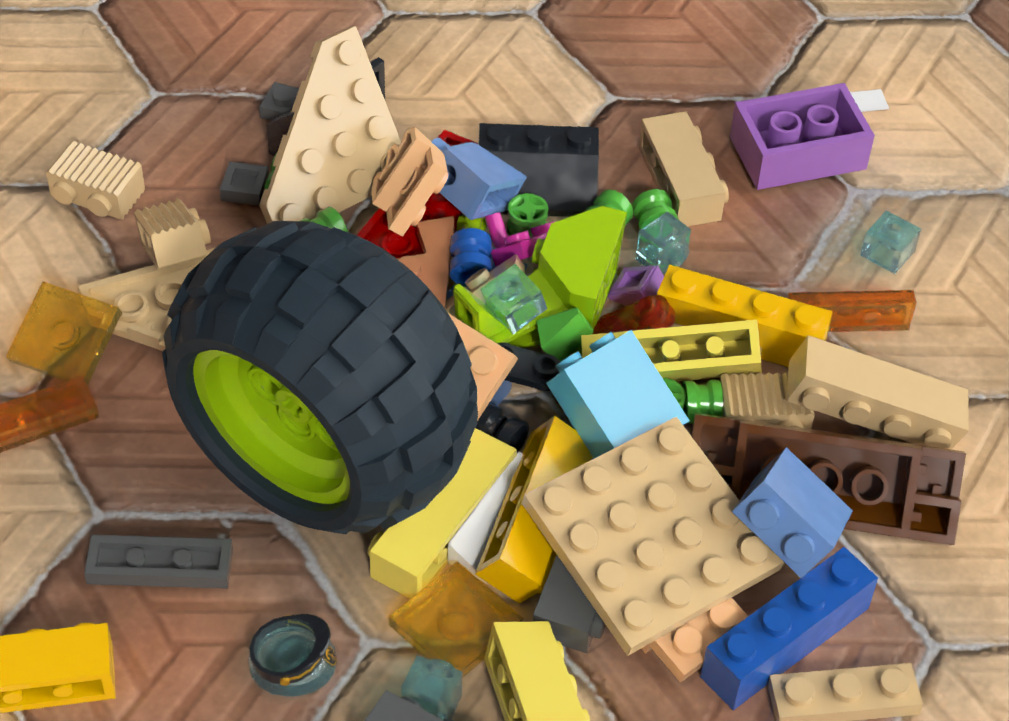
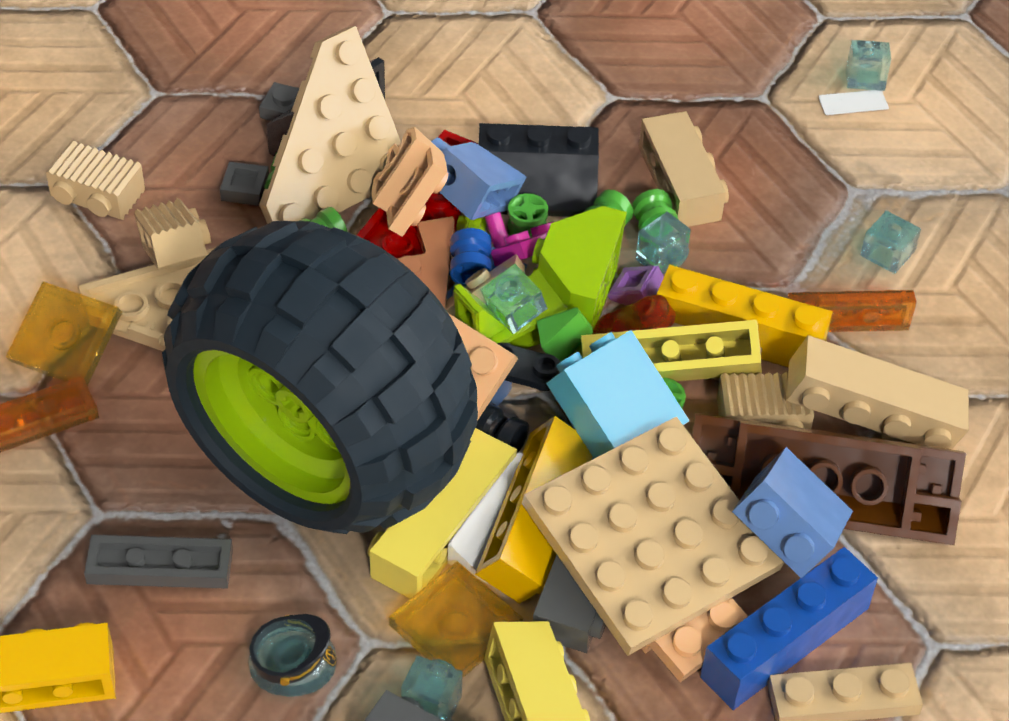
(702, 399): bright green wheel -> none
(801, 136): medium lavender brick -> none
(868, 65): none -> clear light blue plate

